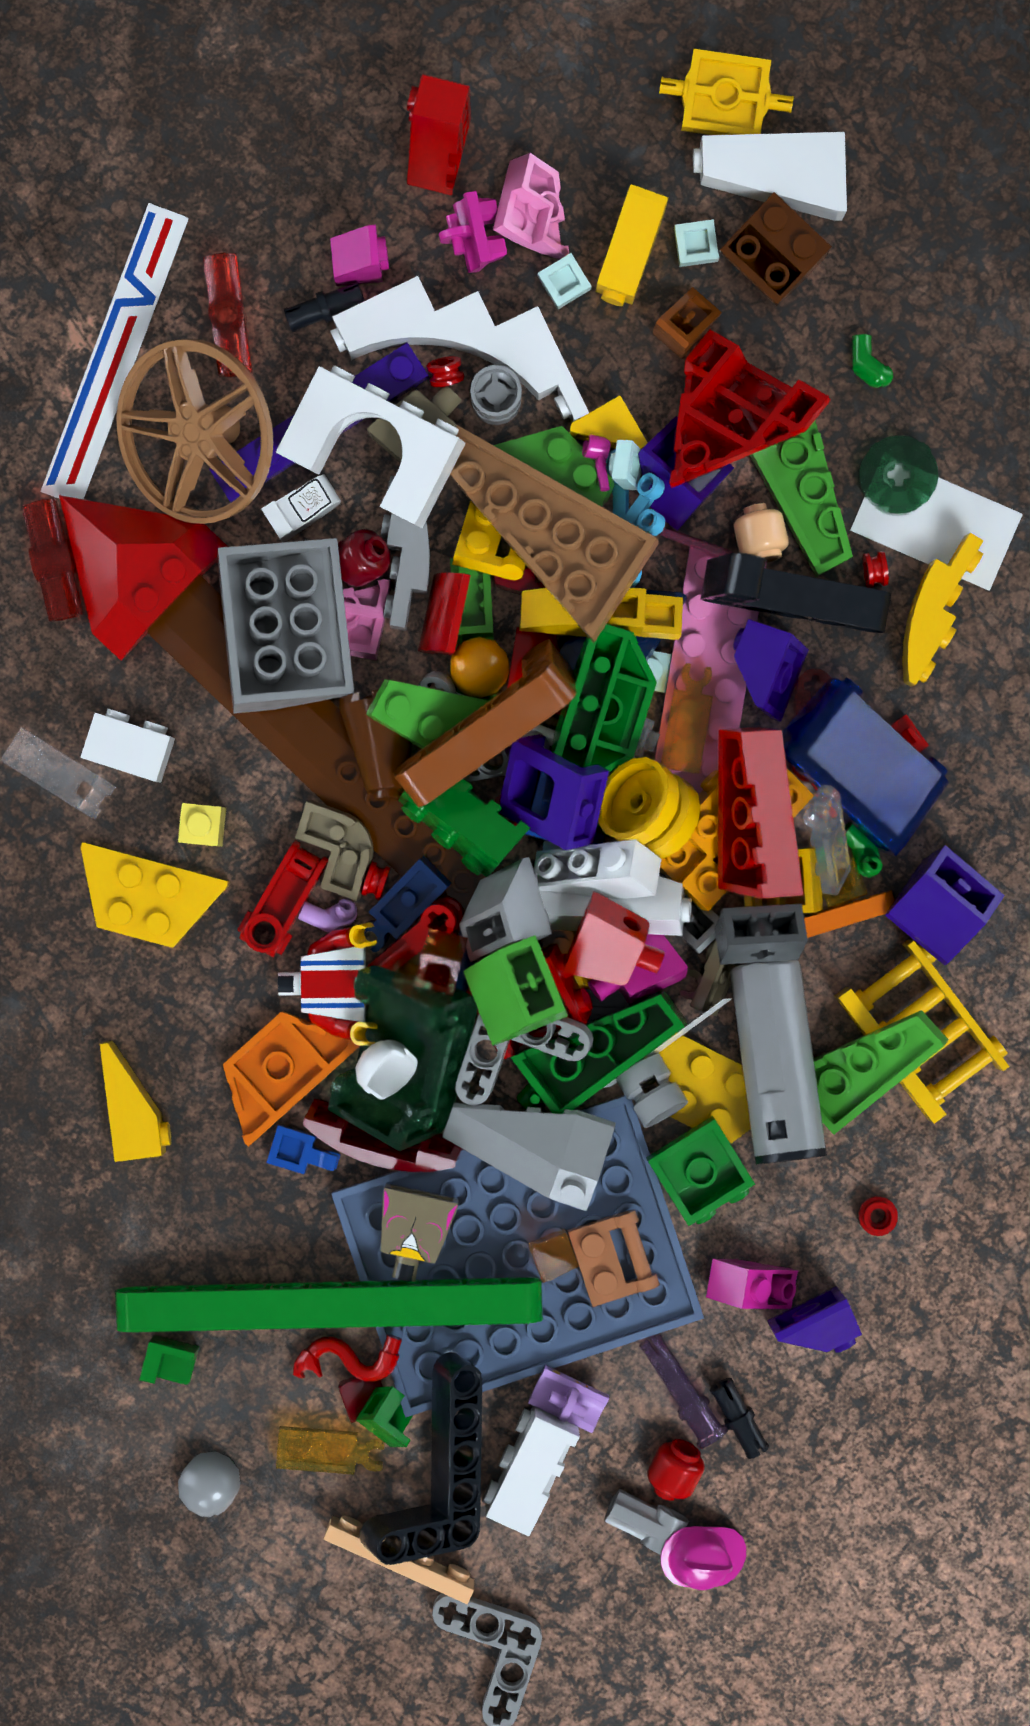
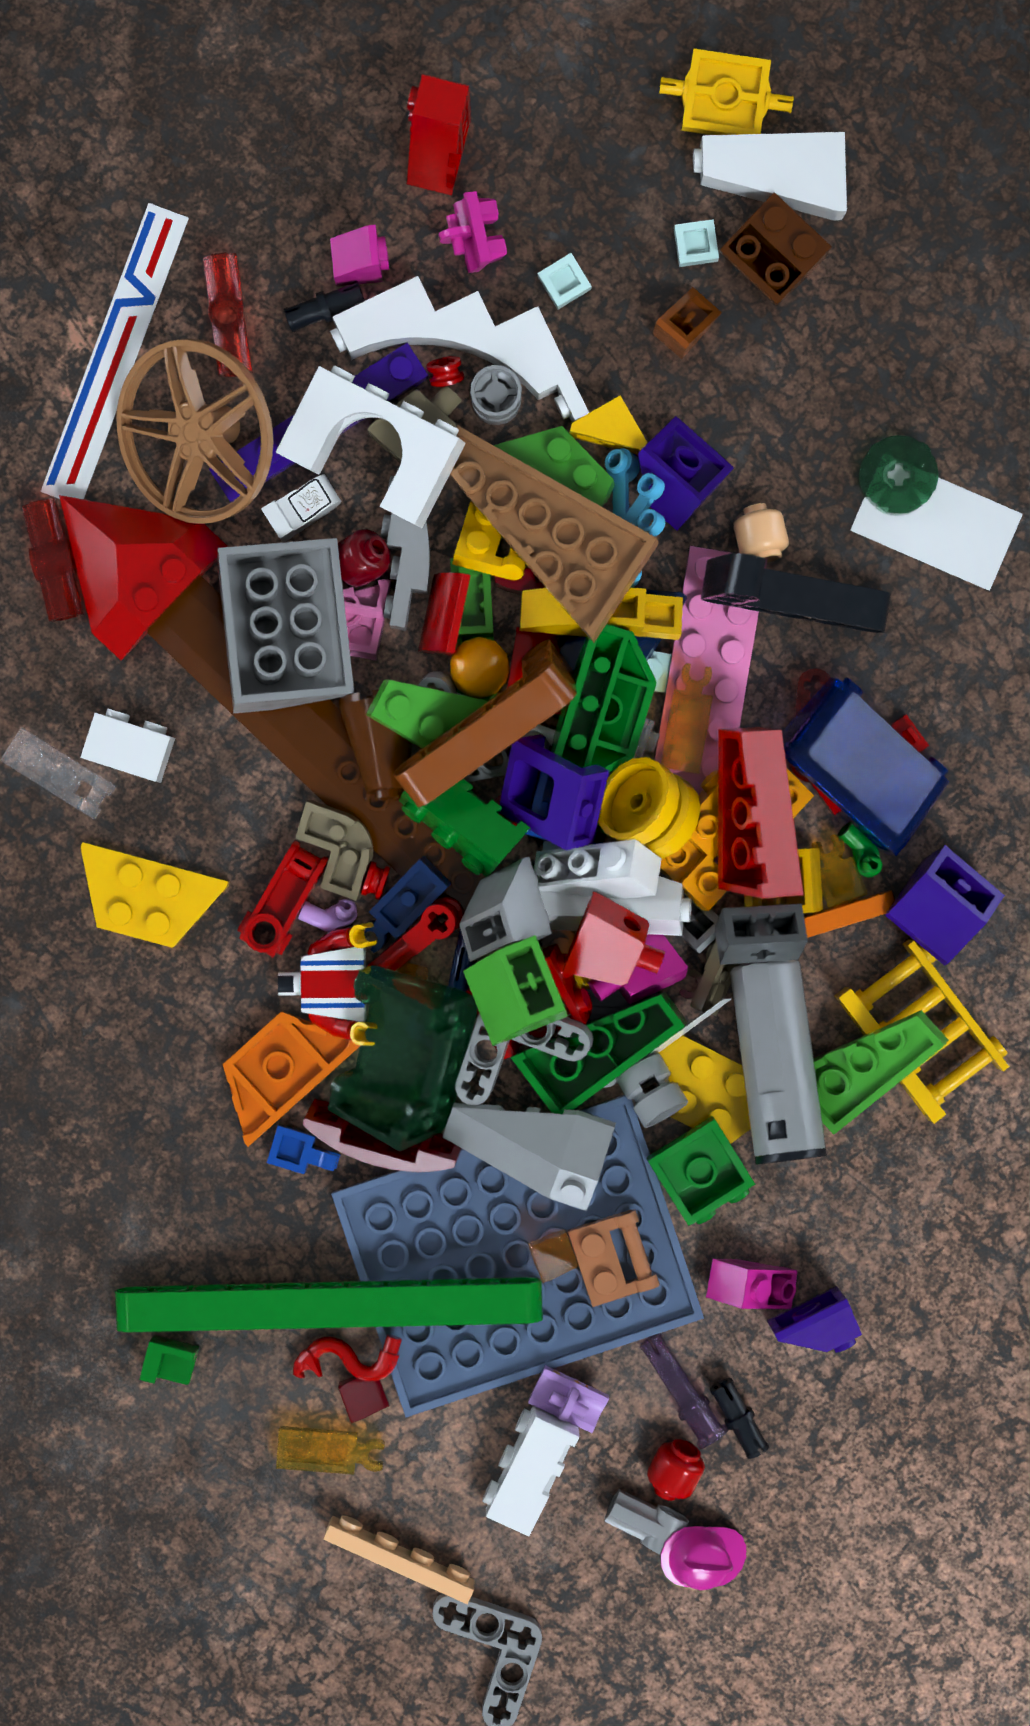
(133, 1115): yellow slope -> none
(202, 824): light yellow brick -> none
(209, 1484): light grey hair -> none
(385, 1068): white hair -> none
(385, 1416): green panel -> none
(414, 1227): dark tan torso -> none
(441, 961): clear red brick -> none
(454, 1475): black beam -> none
(528, 1097): green hand -> none
(532, 207): bright pink slope -> none
(598, 449): dark pink hand -> none
(625, 464): light aqua plate -> none
(631, 245): yellow slope -> none
(694, 542): clear pink window -> none
(734, 409): red wedge -> none
(769, 664): dark purple slope -> none
(806, 498): bright green wing -> none
(829, 839): clear plate -> none
(866, 366): green arm -> none
(875, 569): red bush -> none
(878, 1228): red plate -> none
(927, 622): yellow slope -> none

